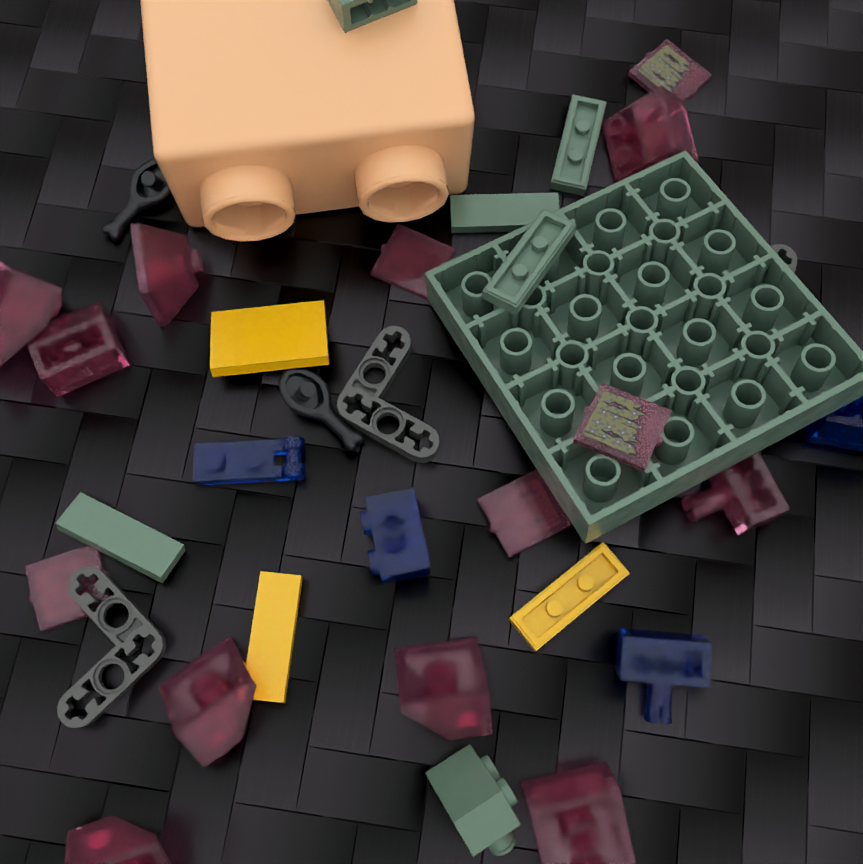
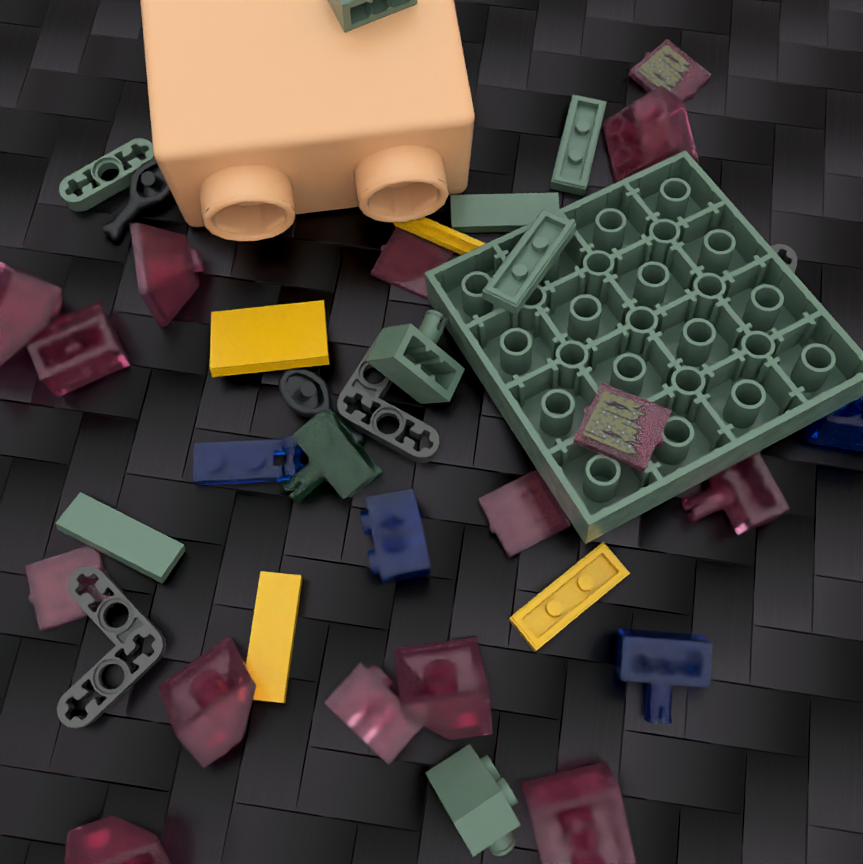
(113, 160): none -> sand green beam
(332, 458): none -> clear green brick
(373, 712): none -> clear pink brick
(415, 361): none -> sand green brick
(440, 235): none -> yellow axle

